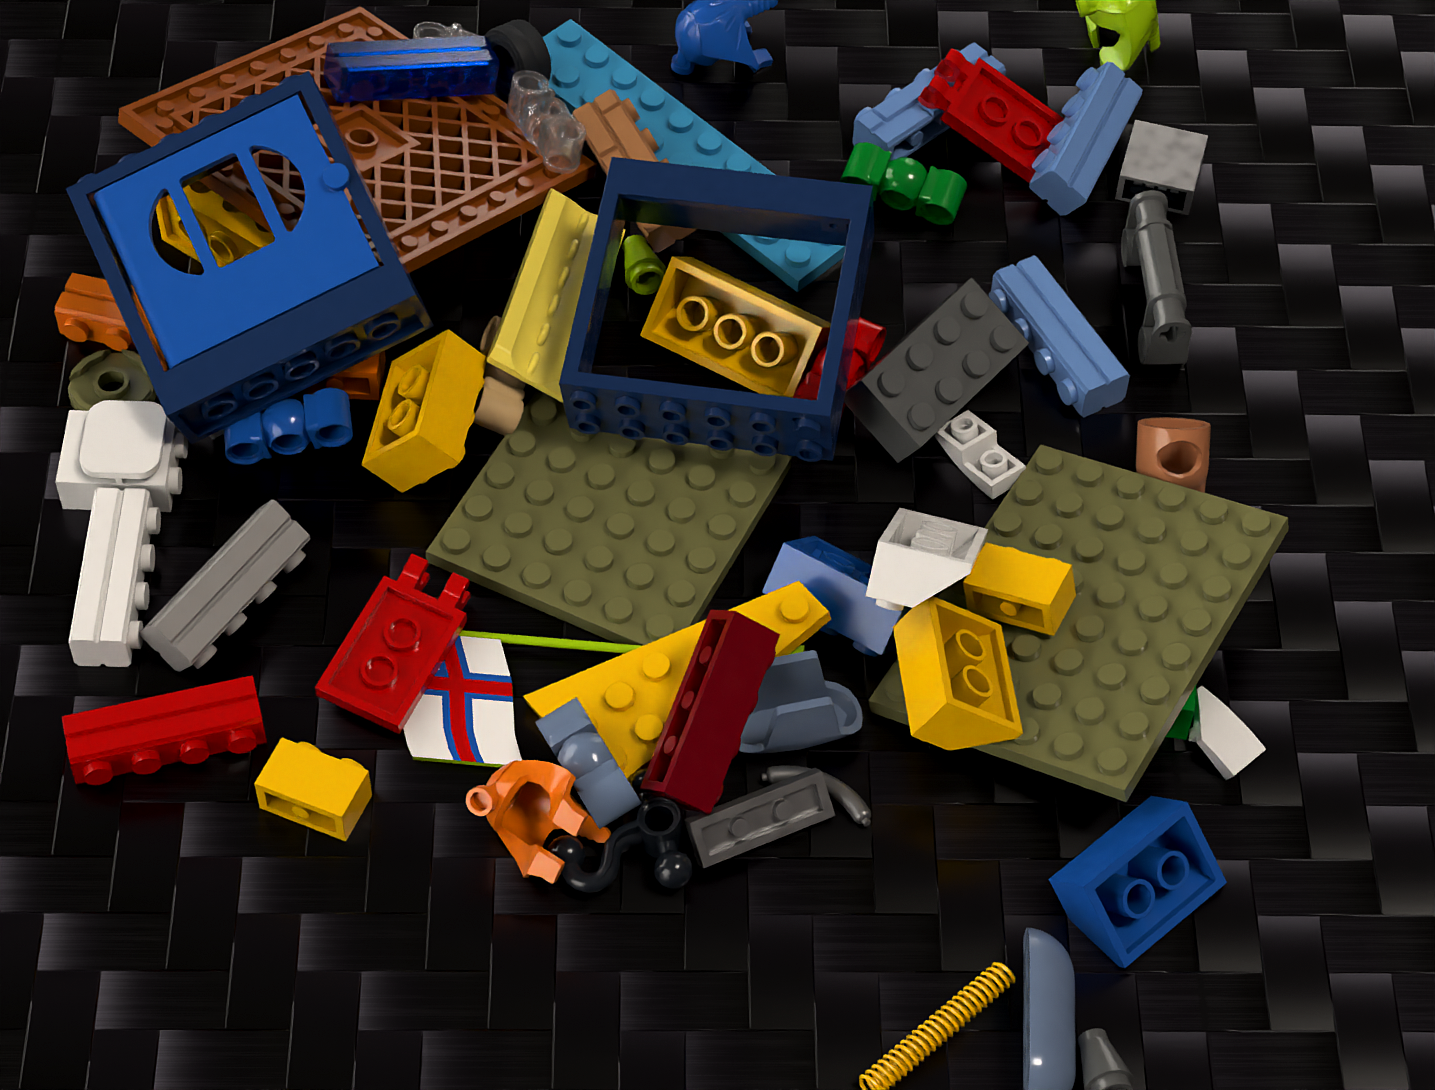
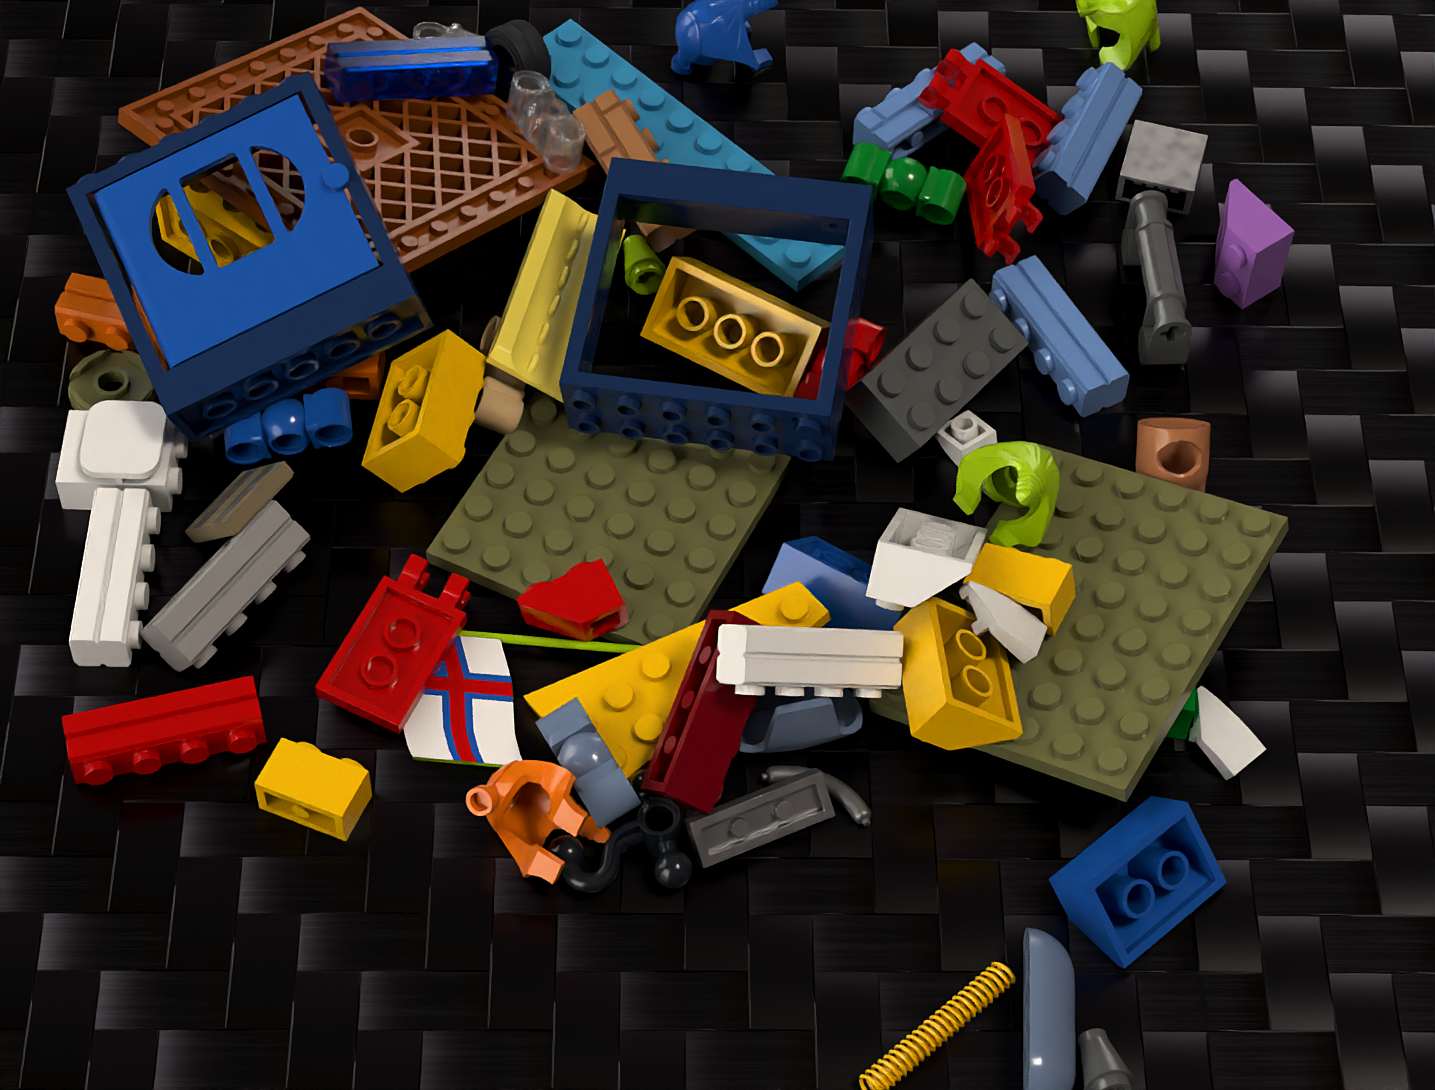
(240, 502): none -> dark tan tile
(576, 604): none -> red slope
(809, 658): none -> white brick
(1001, 190): none -> red tile
(1005, 620): none -> white slope
(1018, 475): none -> lime piece
(1249, 247): none -> medium lavender slope

